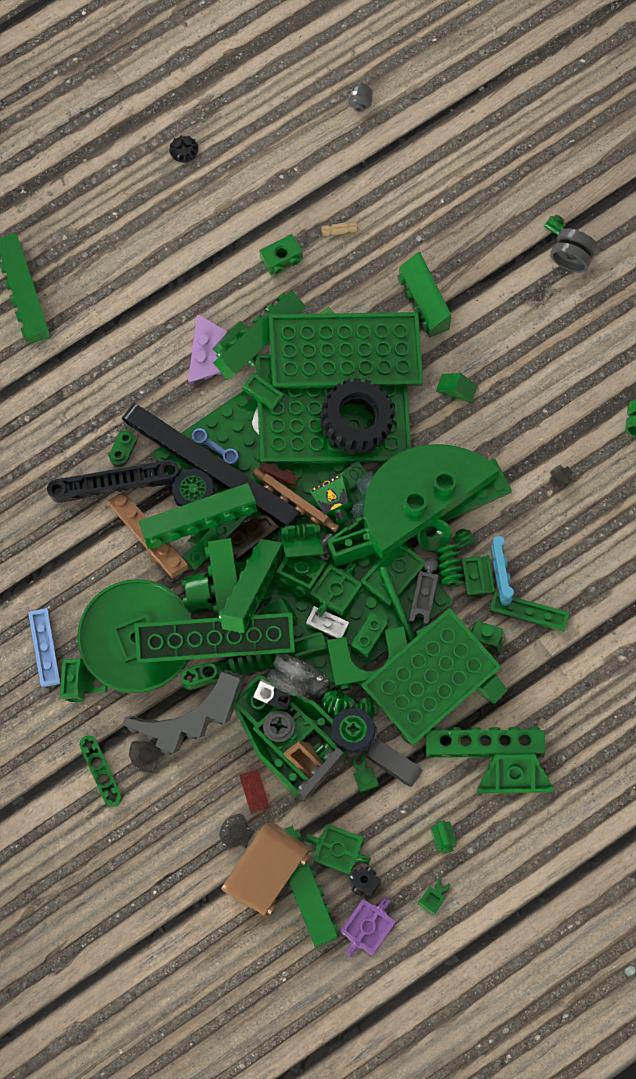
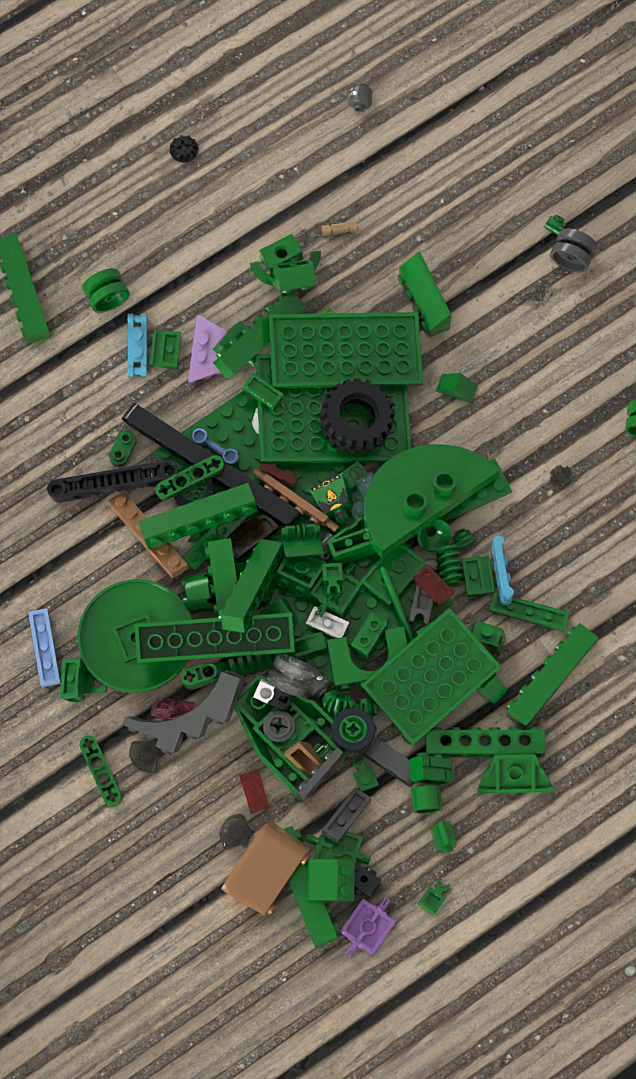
(105, 290): none -> green wheel
(137, 345): none -> medium azure plate
(165, 349): none -> green plate
(170, 708): none -> clear pink wing
(188, 475): none -> green beam
(290, 275): none -> green piece
(330, 880): none -> green slope
(333, 576): none -> green plate
(346, 815): none -> dark grey plate
(426, 799): none -> green piece
(431, 769): none -> green brick
(433, 585): none -> clear red plate
(552, 675): none -> green brick

